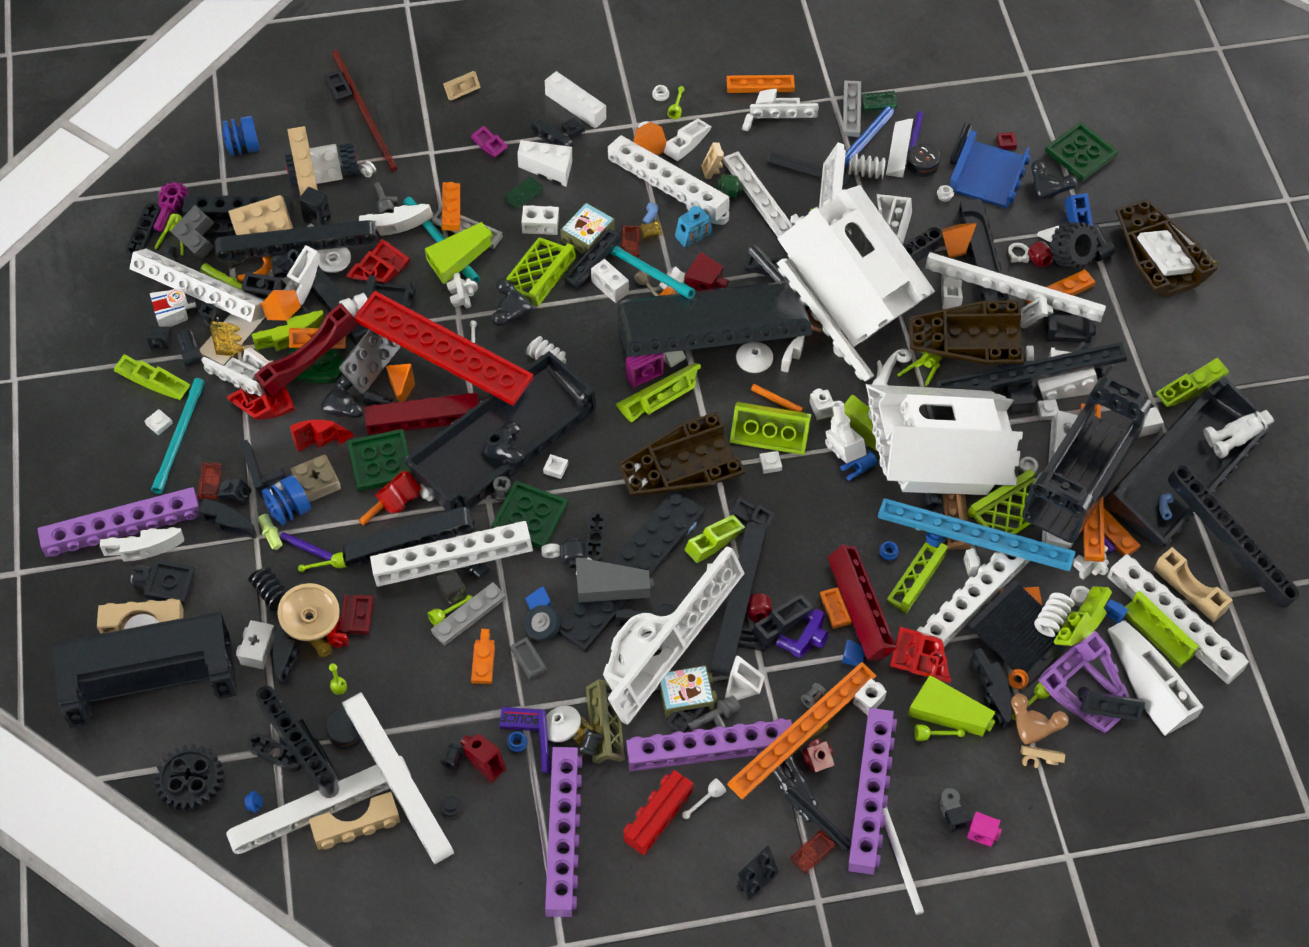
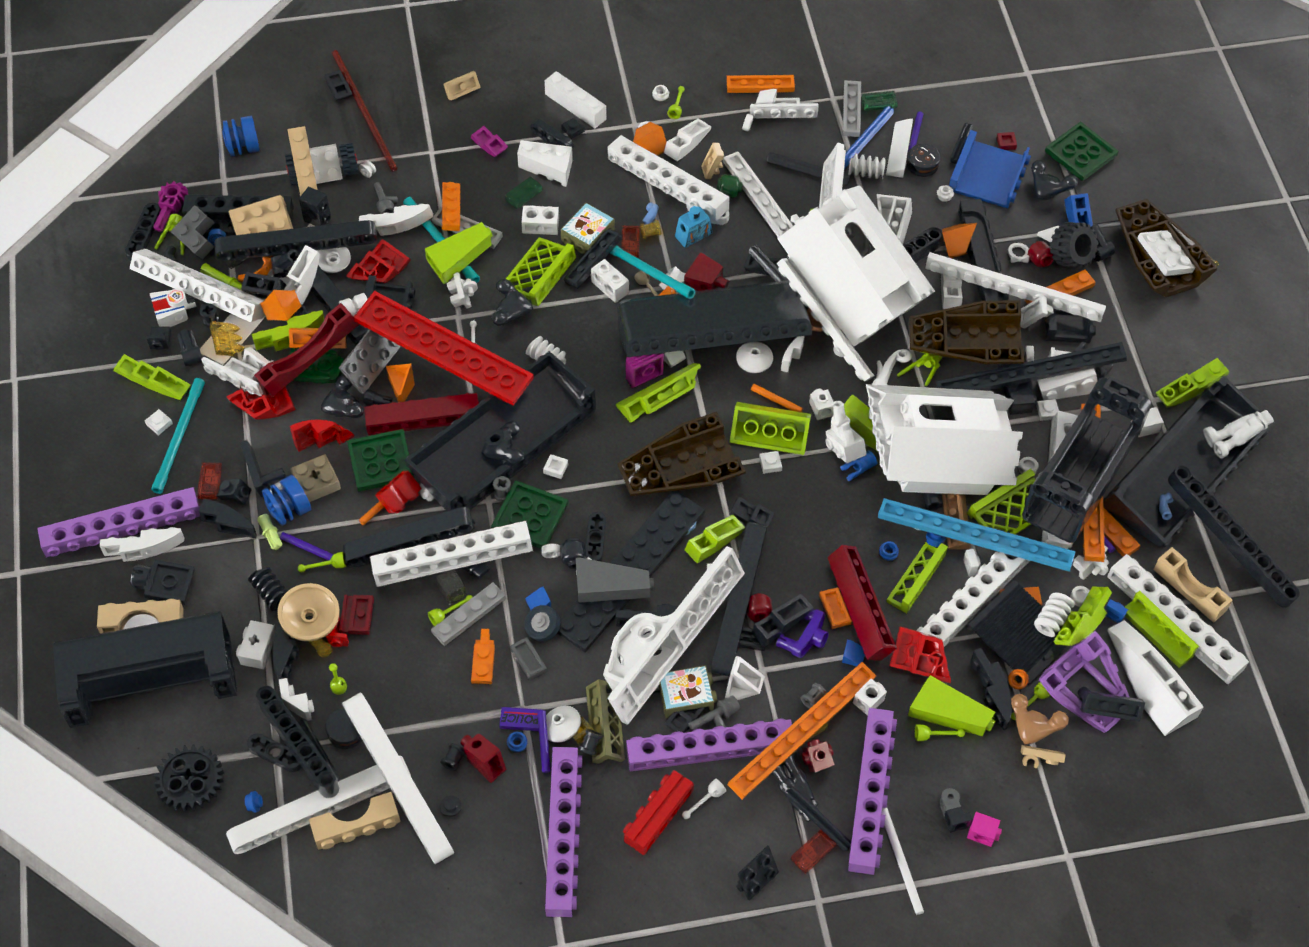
(214, 234): none -> blue tile
(296, 703): none -> white slope

